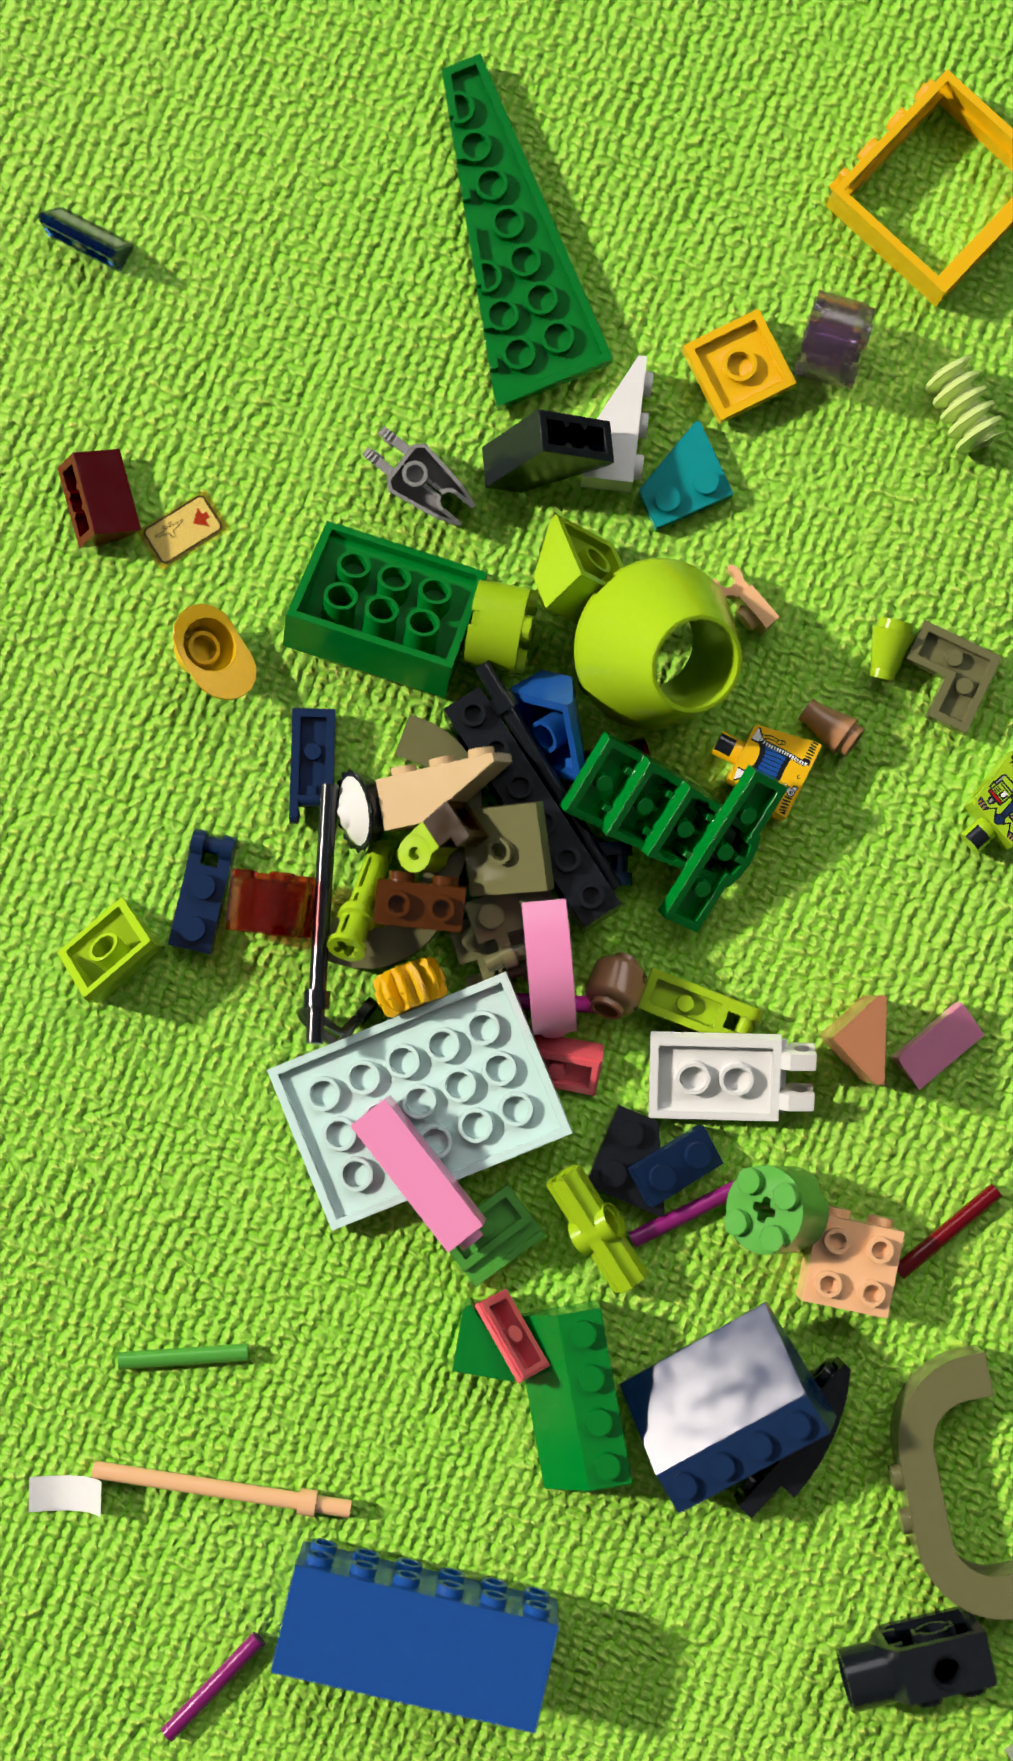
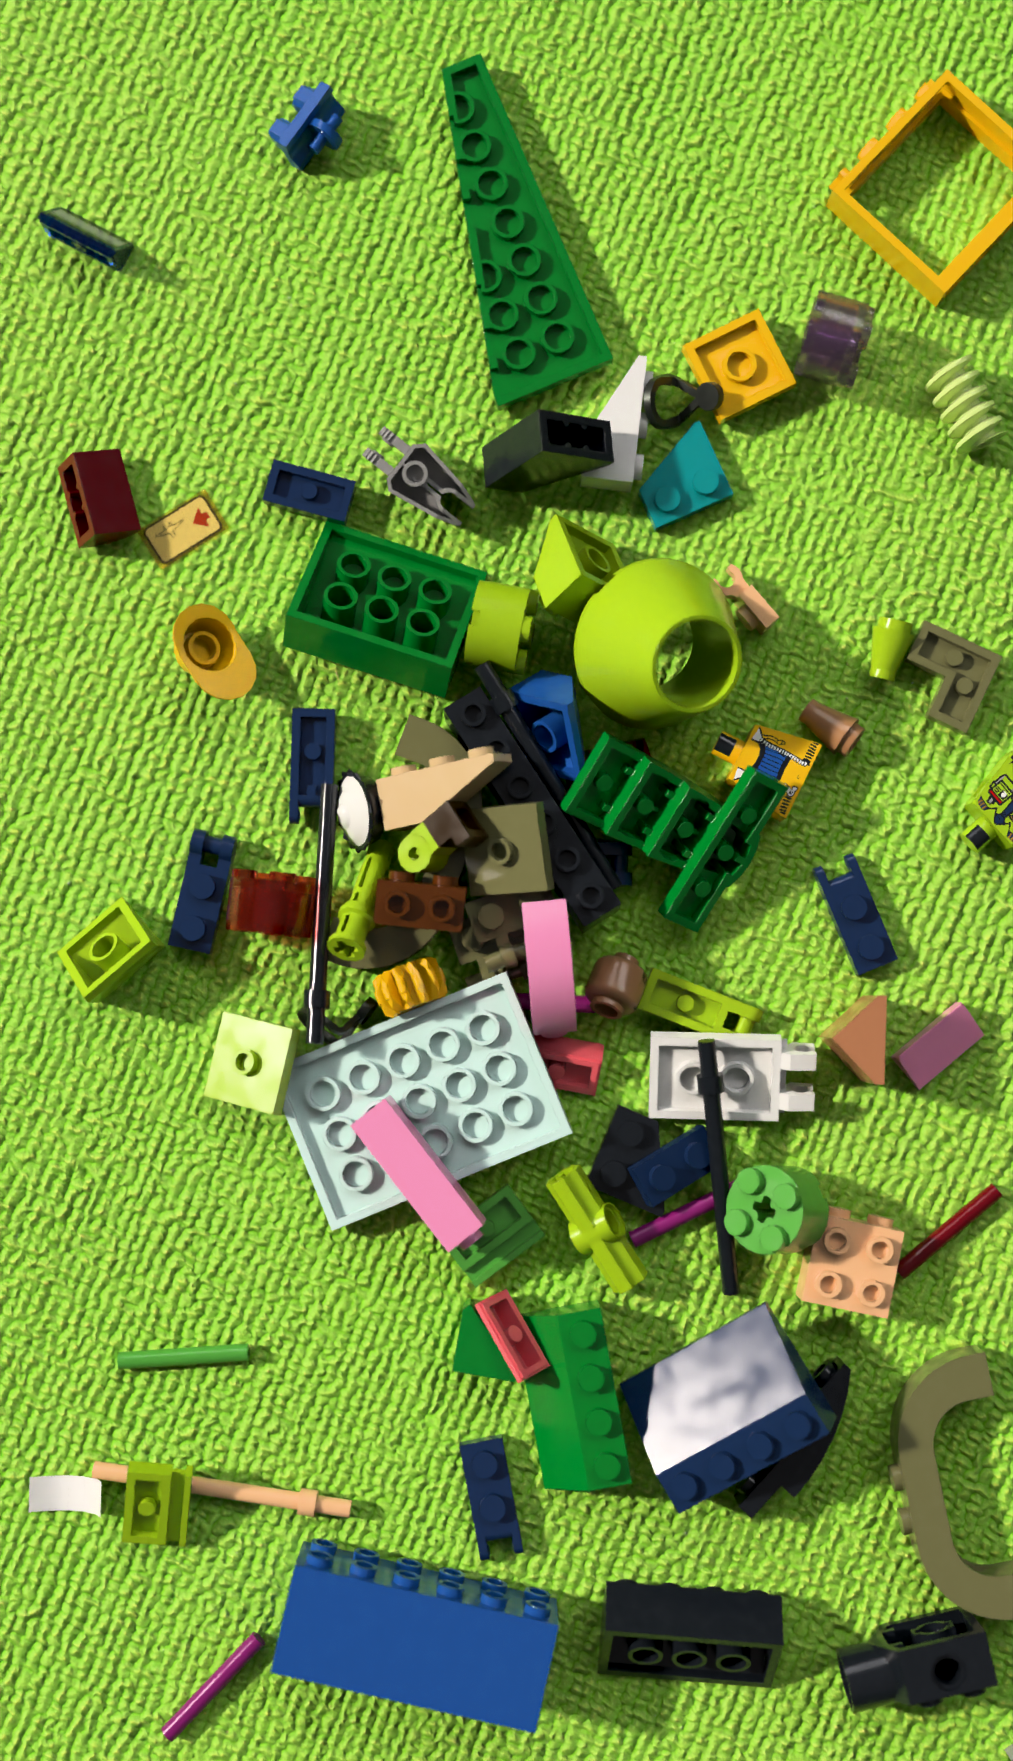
(156, 1503): none -> lime plate
(252, 1063): none -> plate
(309, 492): none -> dark blue plate
(311, 128): none -> blue hips
(490, 1493): none -> dark blue hinge
(690, 1633): none -> black slope
(707, 397): none -> pearl dark grey piece
(710, 1085): none -> black bar
(856, 917): none -> dark blue hinge

